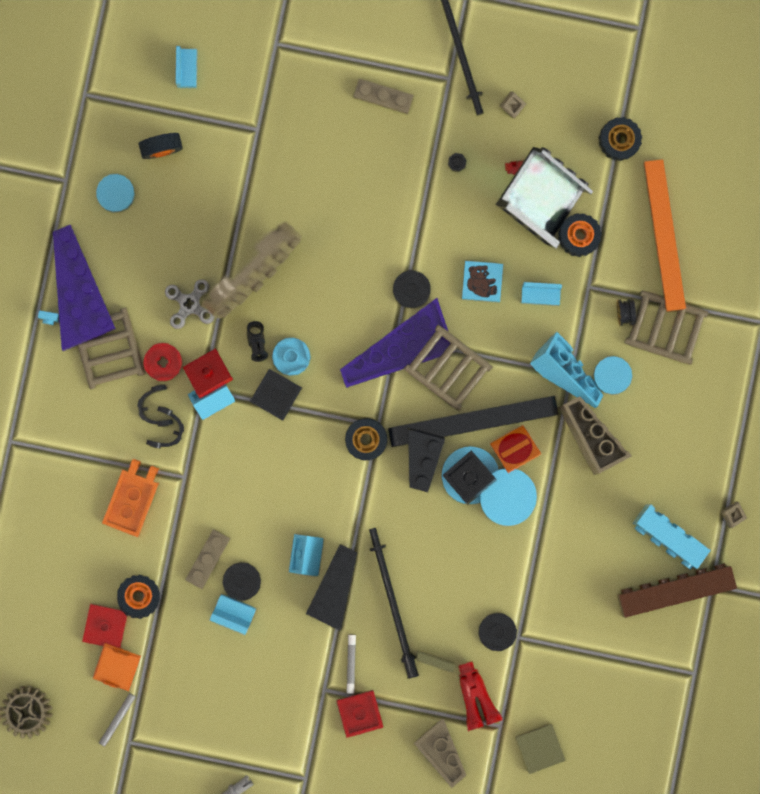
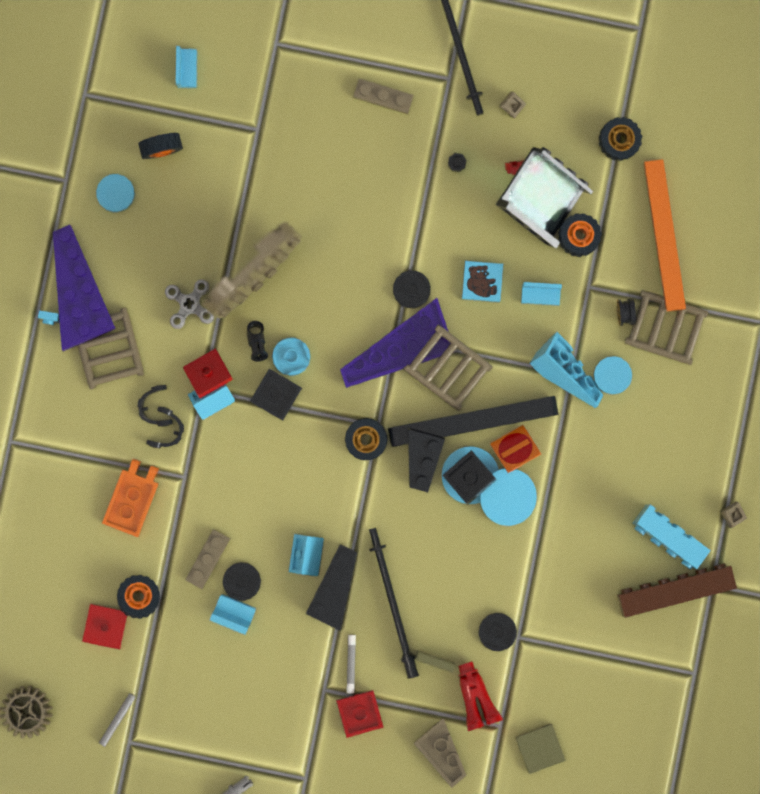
(116, 667): orange piece -> none
(154, 355): red plate -> none
(592, 436): dark tan wedge -> none

